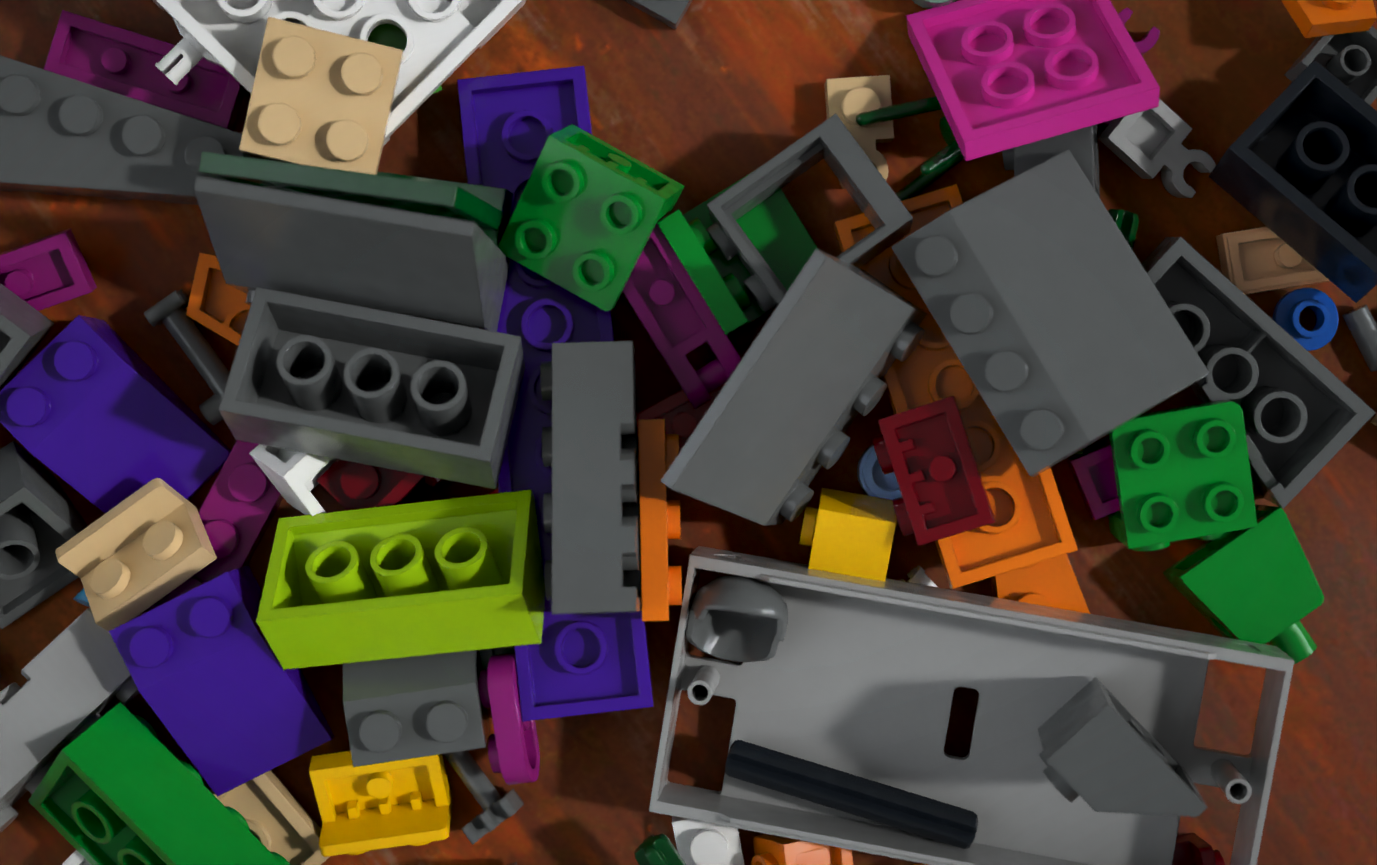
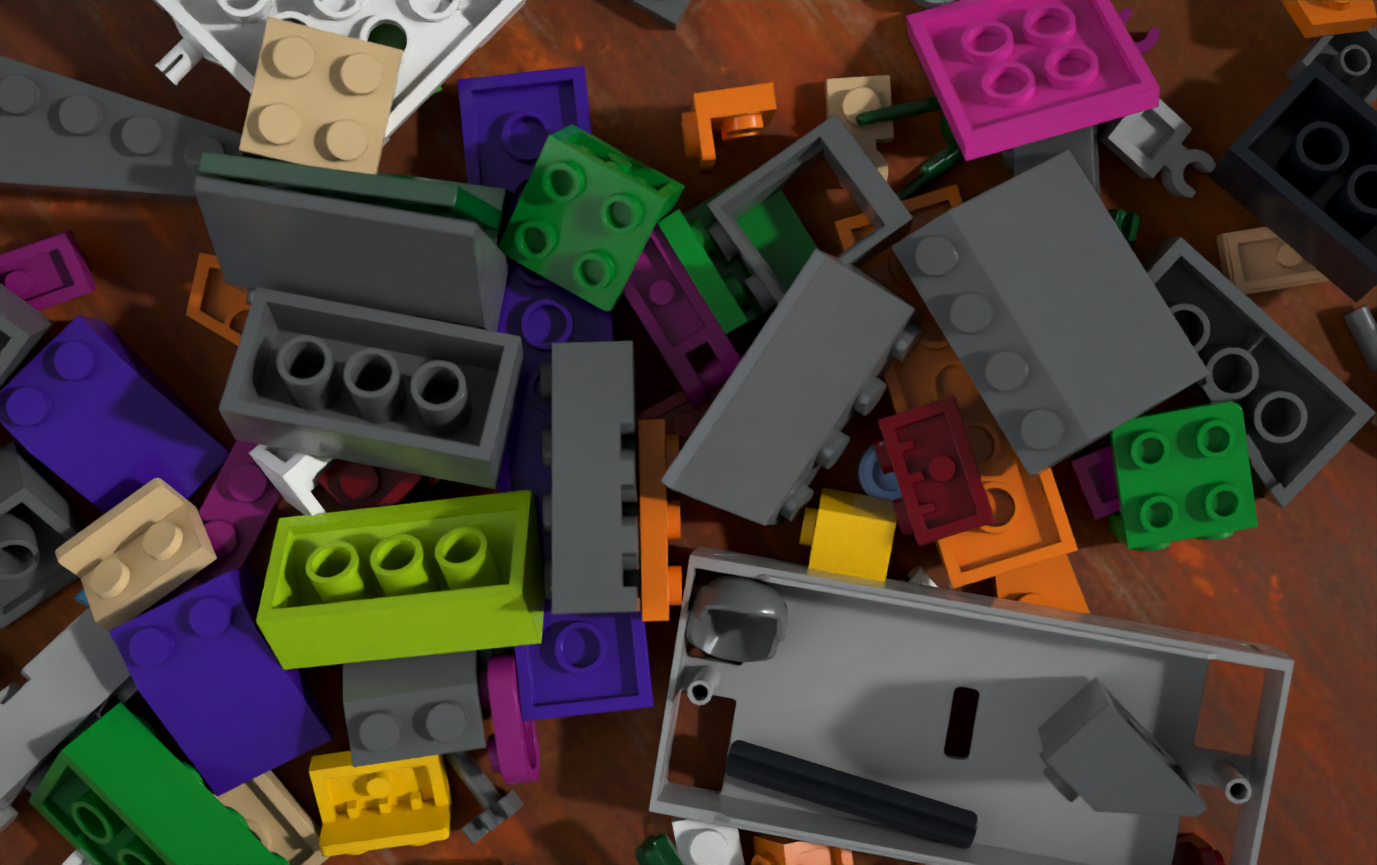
(126, 65): magenta plate -> none
(172, 314): dark grey piece -> none
(733, 112): none -> orange bracket
(1254, 584): green torso -> none
(1287, 317): blue plate -> none

